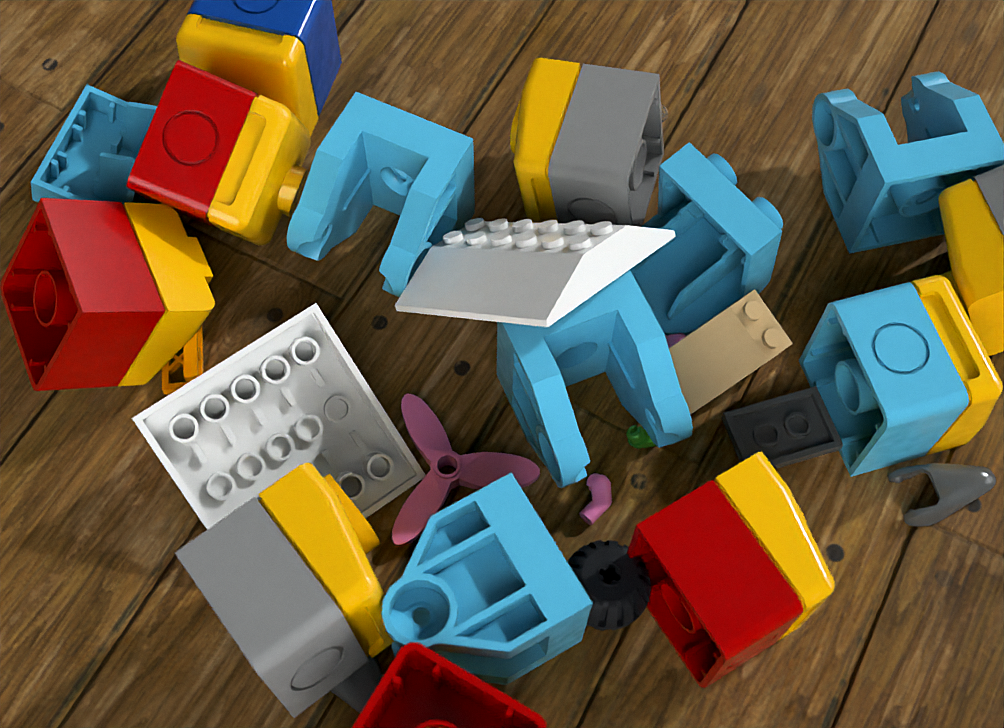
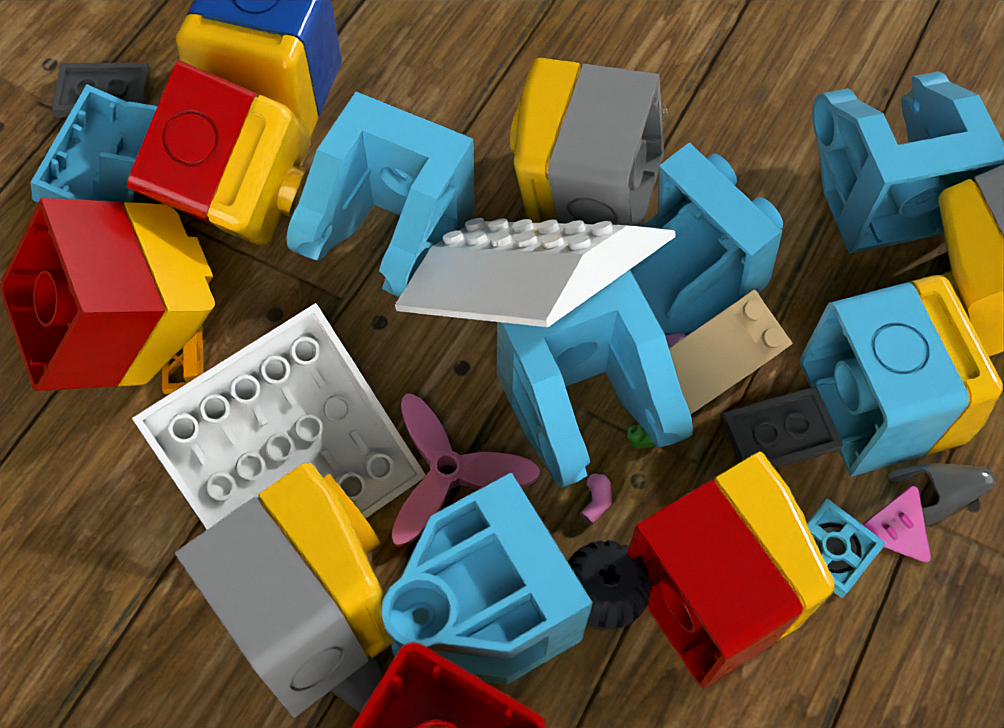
(120, 80): none -> dark grey plate
(842, 544): none -> medium azure piece
(902, 525): none -> dark pink piece

